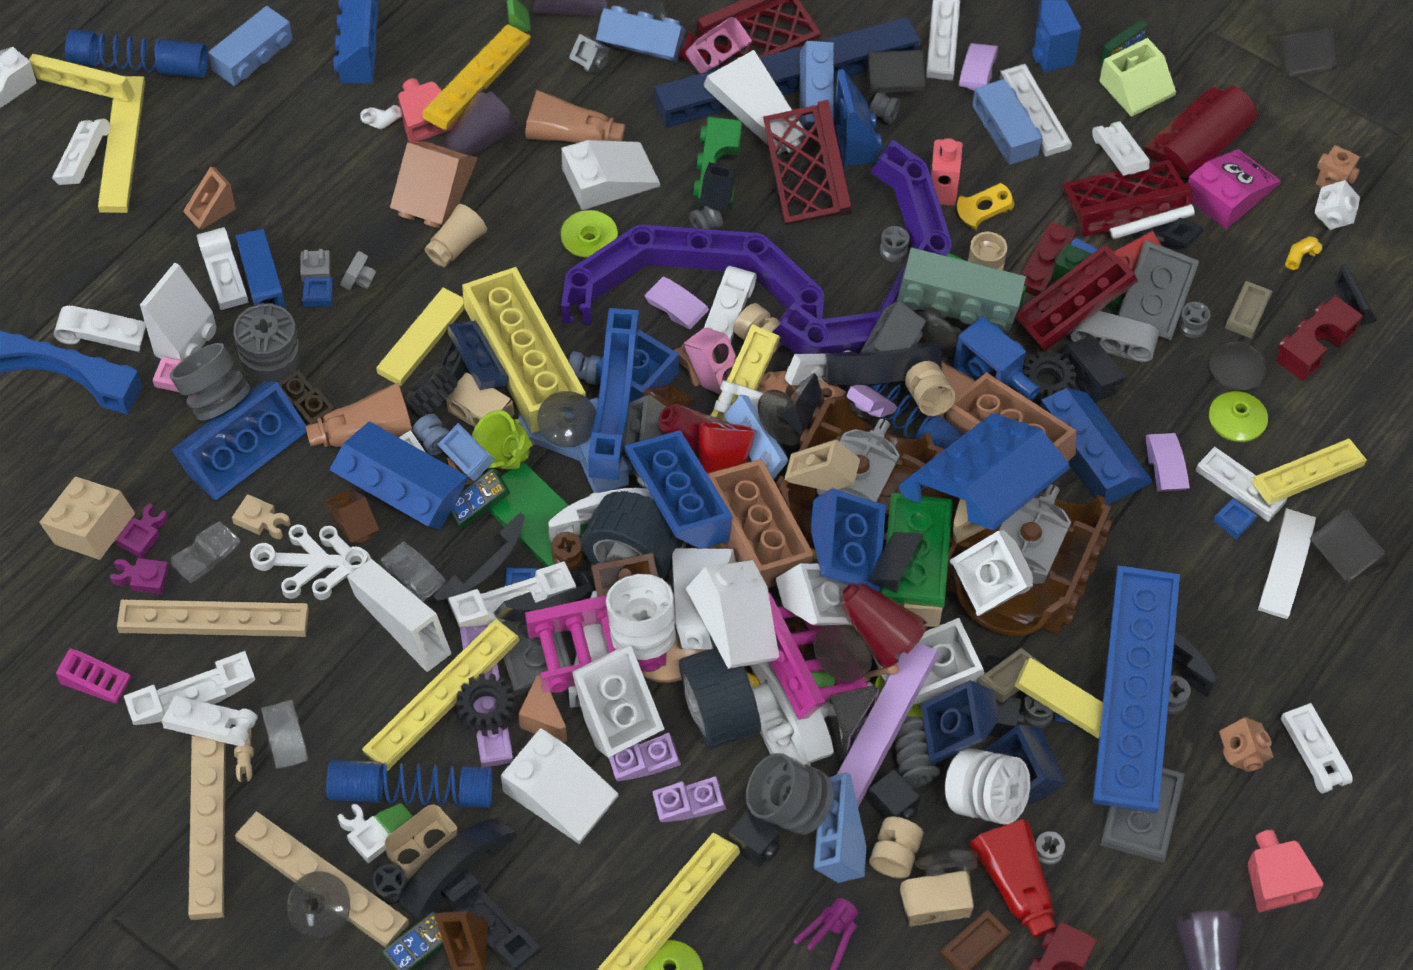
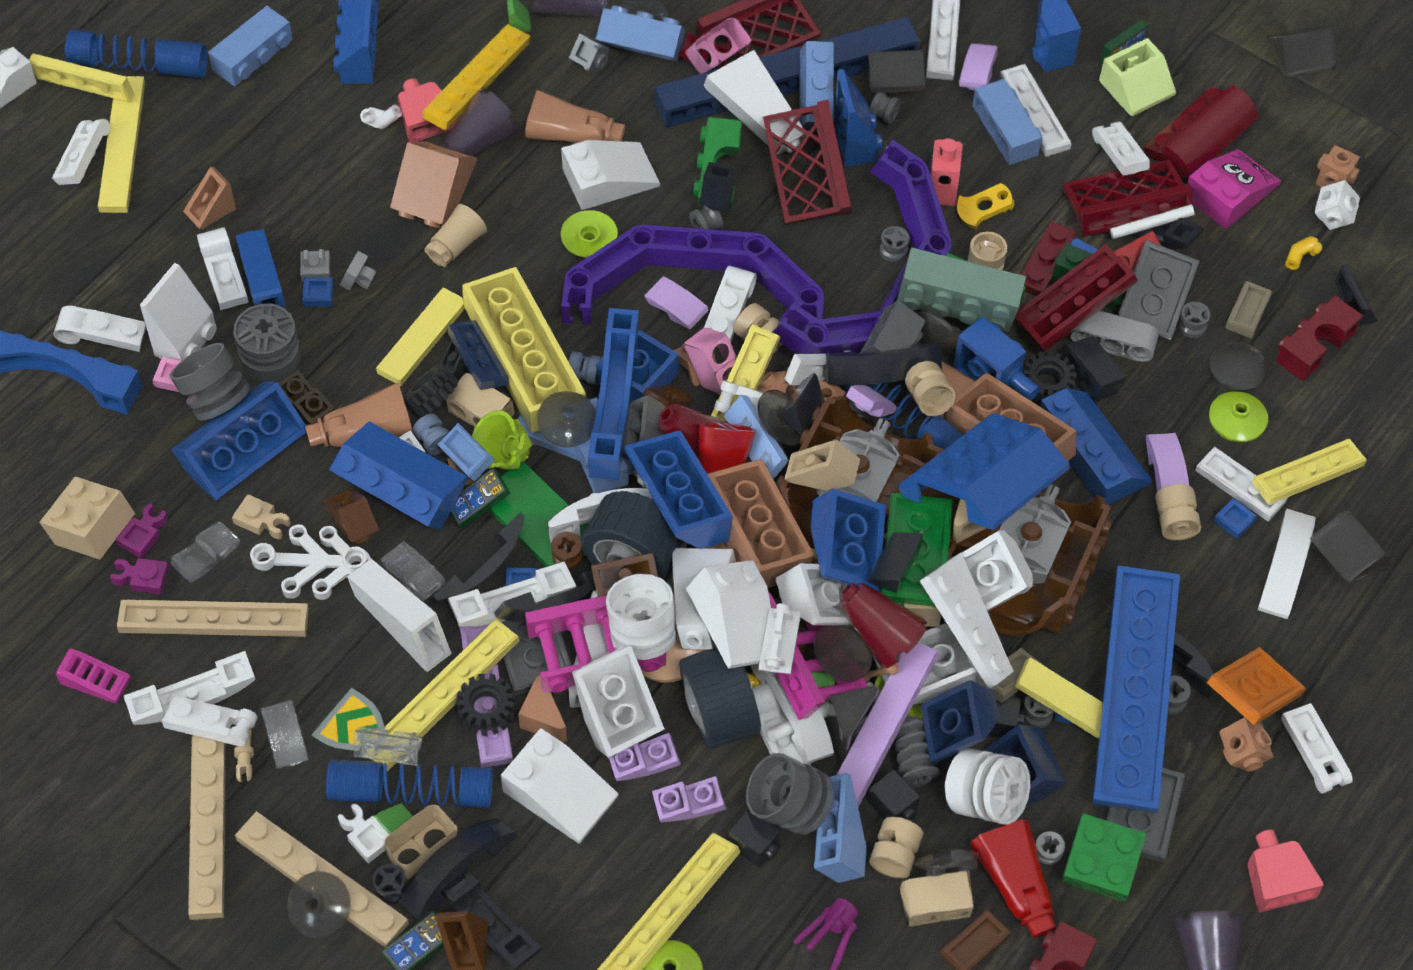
(349, 714): none -> sticker
(378, 745): none -> clear hinge
(780, 639): none -> white hinge
(966, 615): none -> white wing
(1104, 857): none -> green brick
(1177, 512): none -> tan wheel
(1256, 685): none -> orange tile

